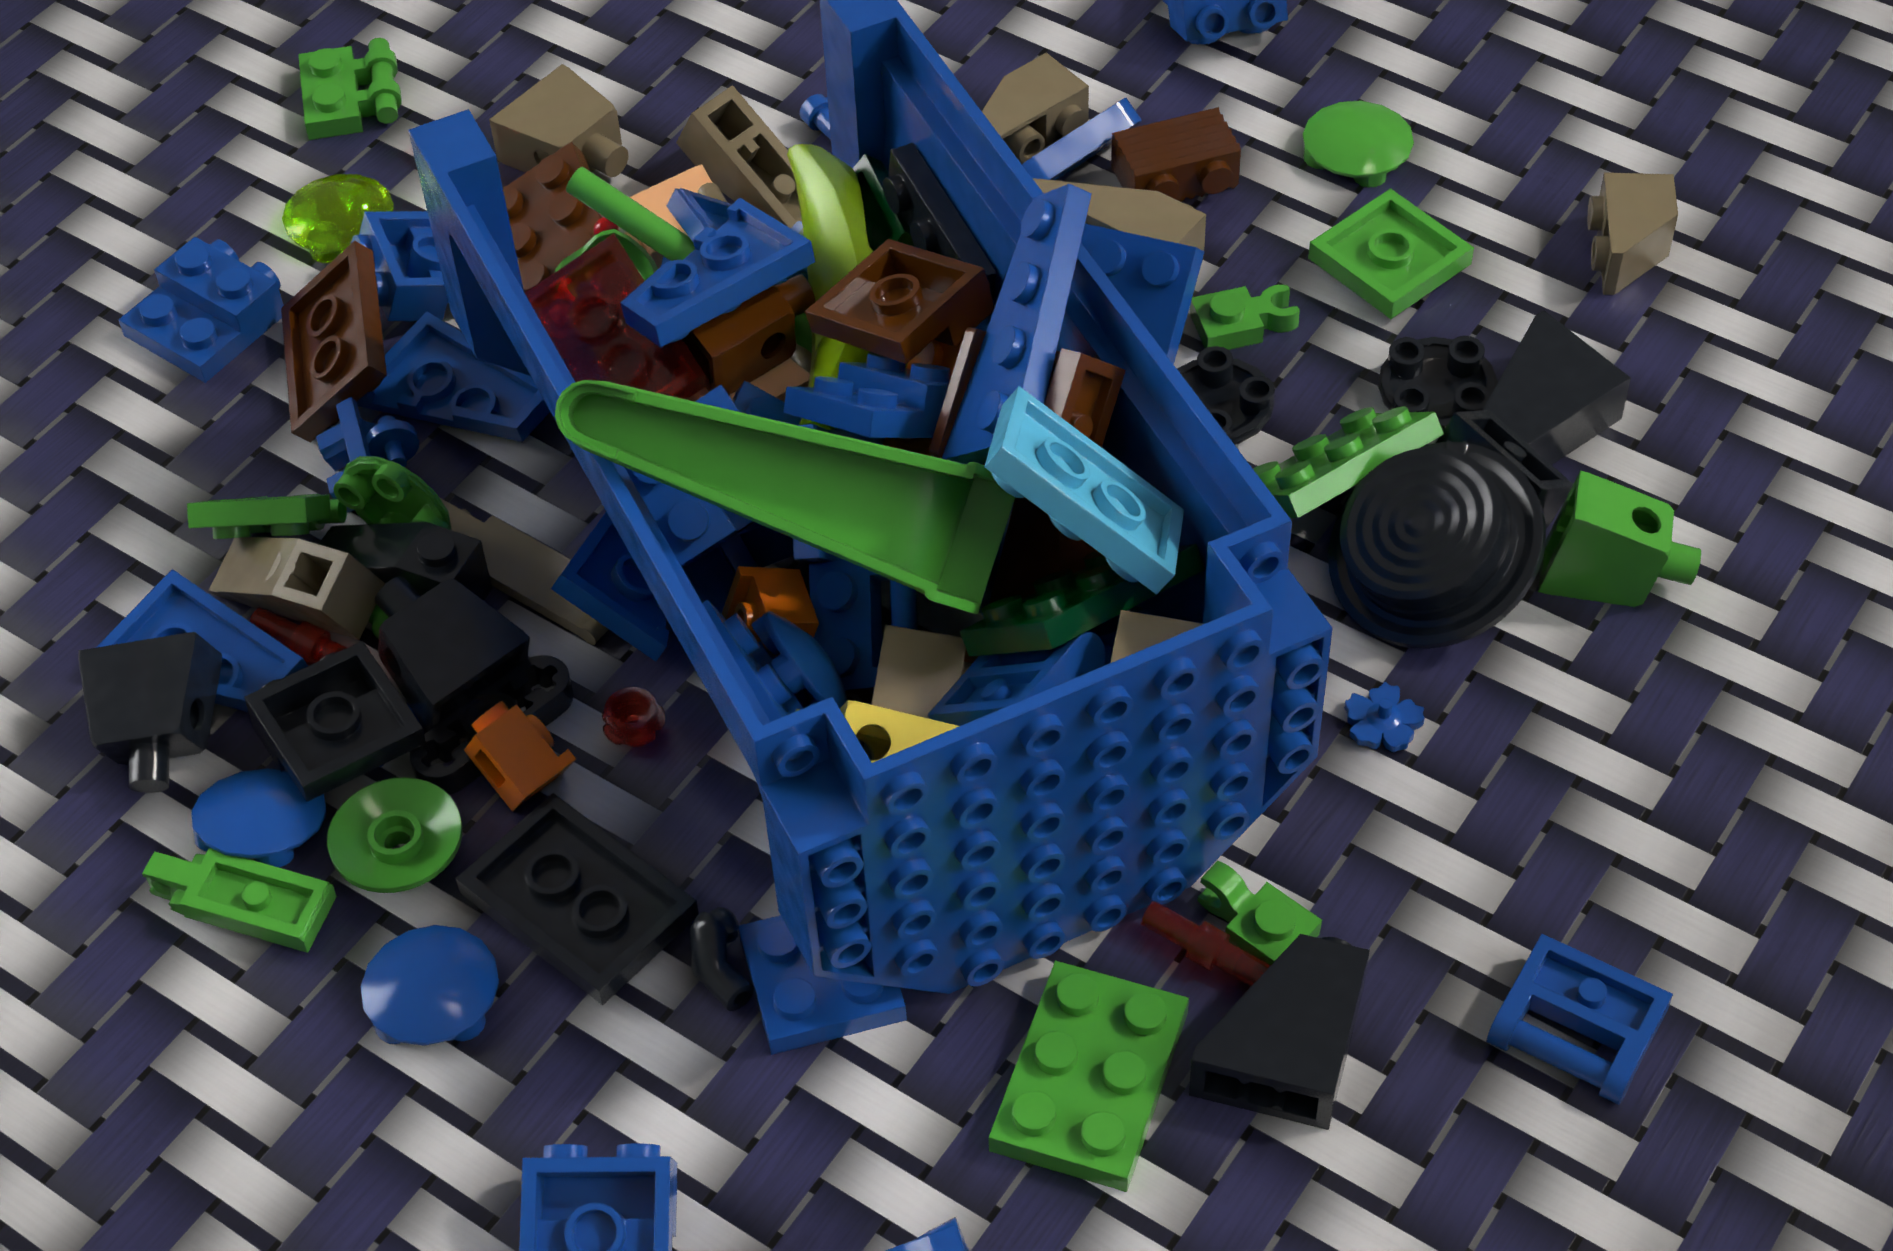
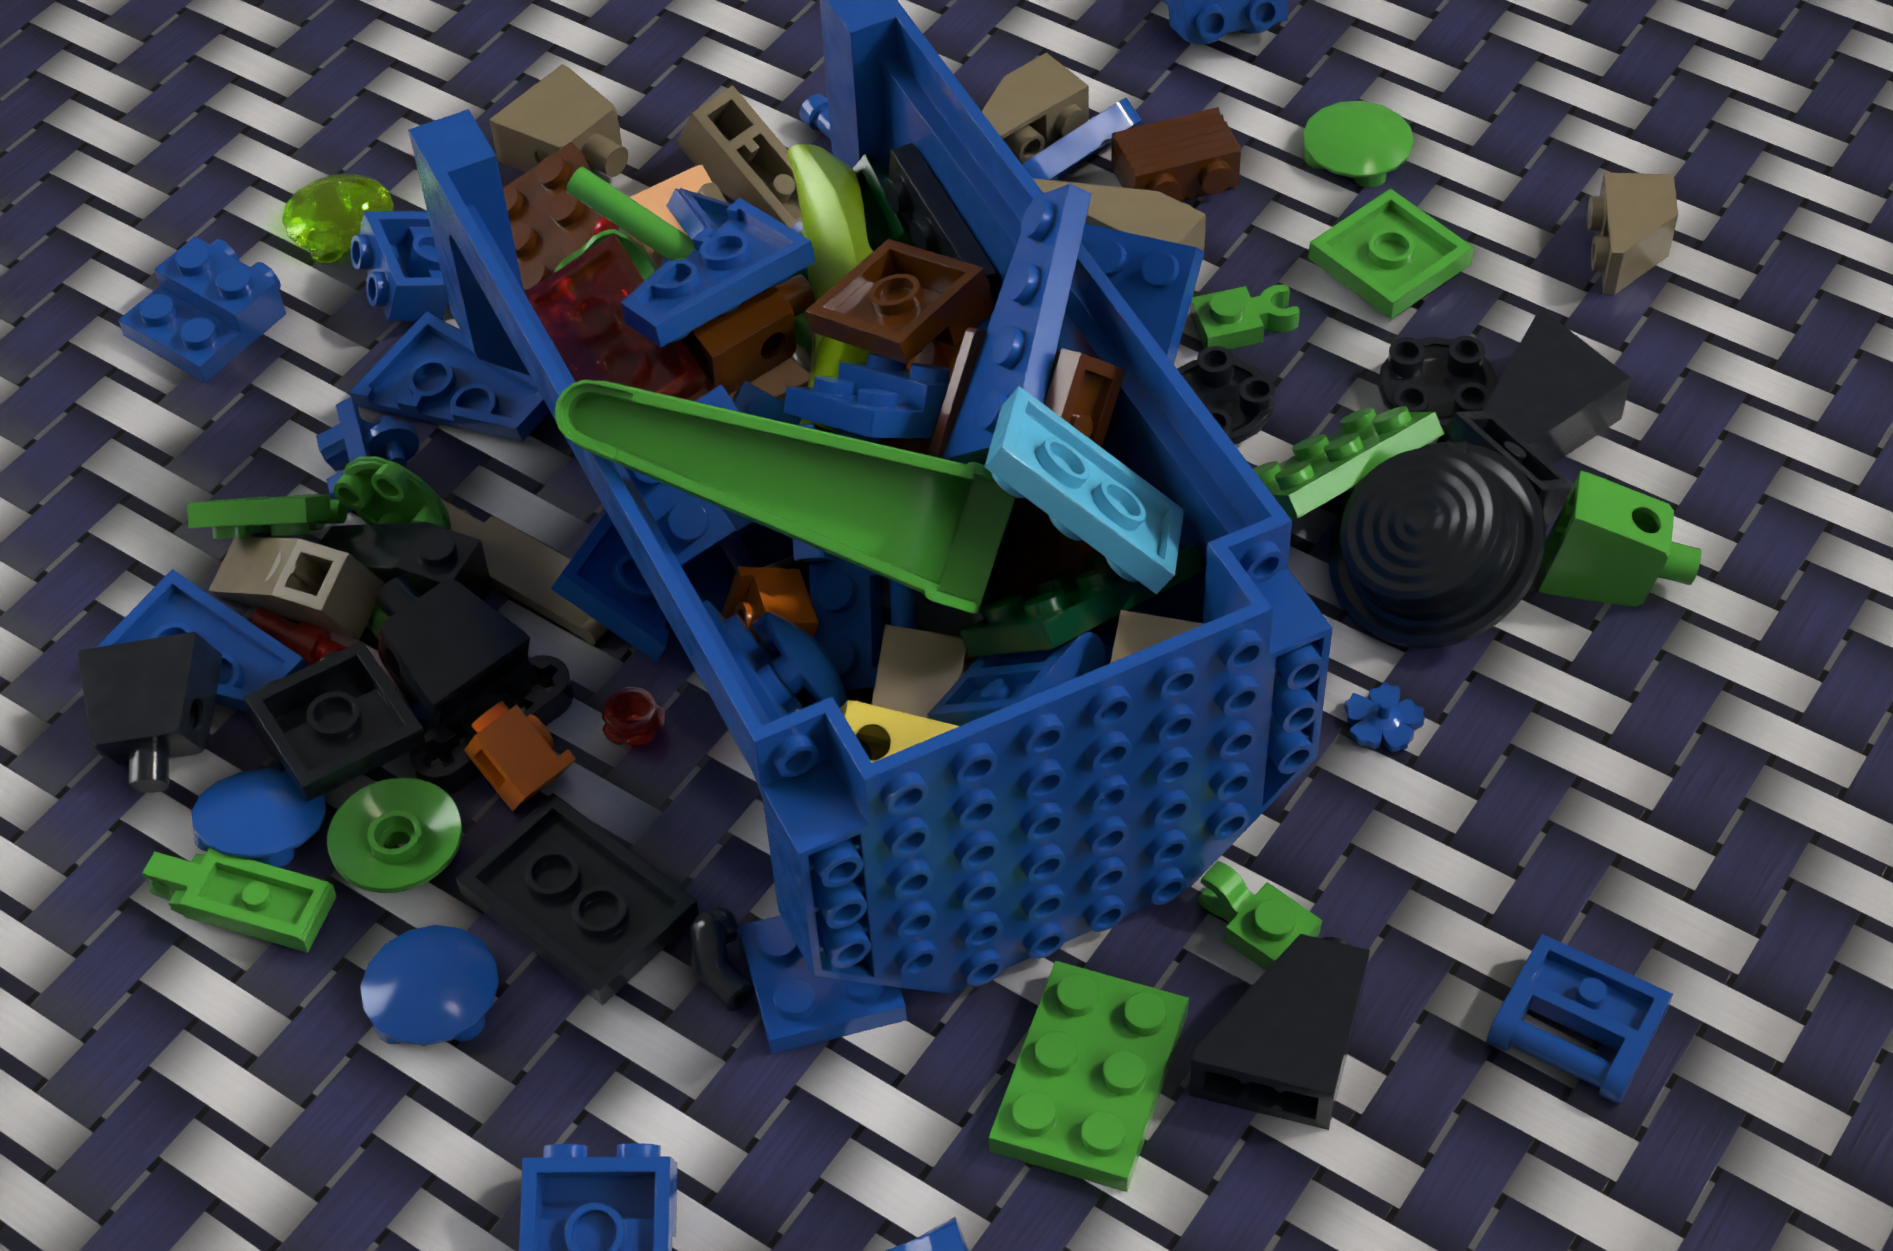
(332, 94): bright green plate -> none
(333, 341): reddish brown plate -> none
(1204, 944): clear red bar -> none

